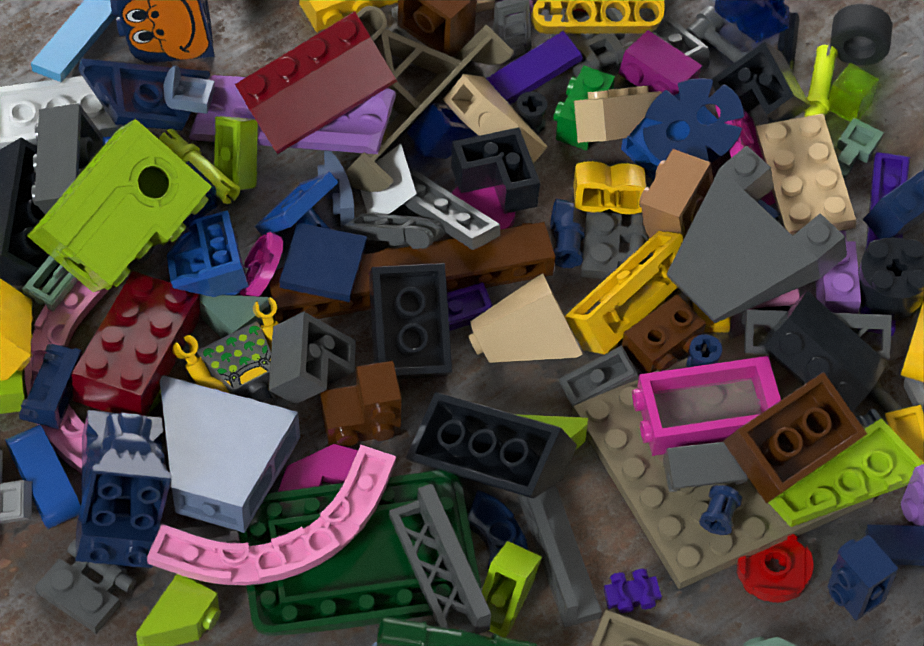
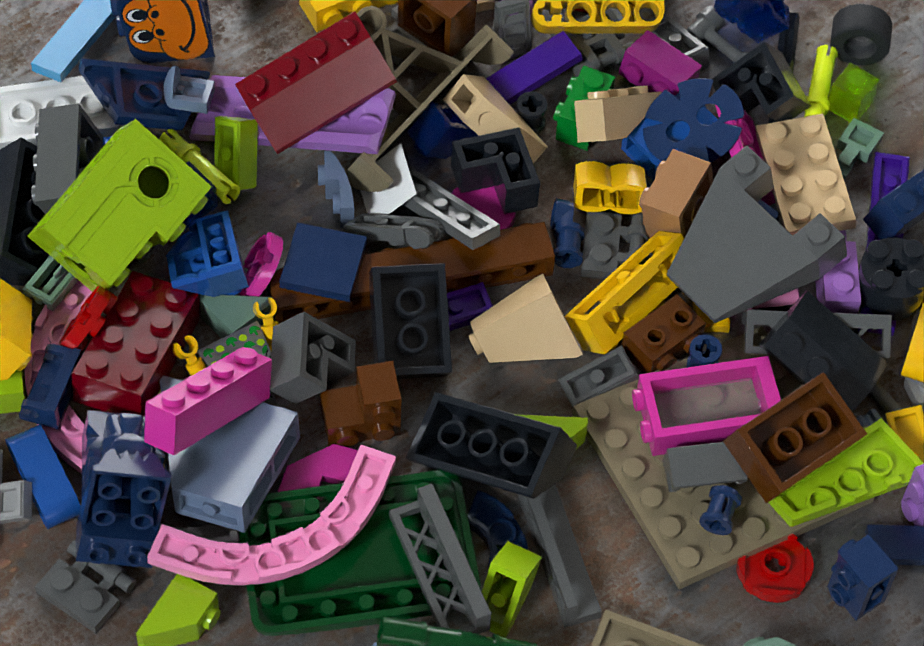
(88, 319): none -> red plate
(207, 400): none -> dark pink brick
(298, 206): blue tile -> none
(631, 594): dark purple piece -> none

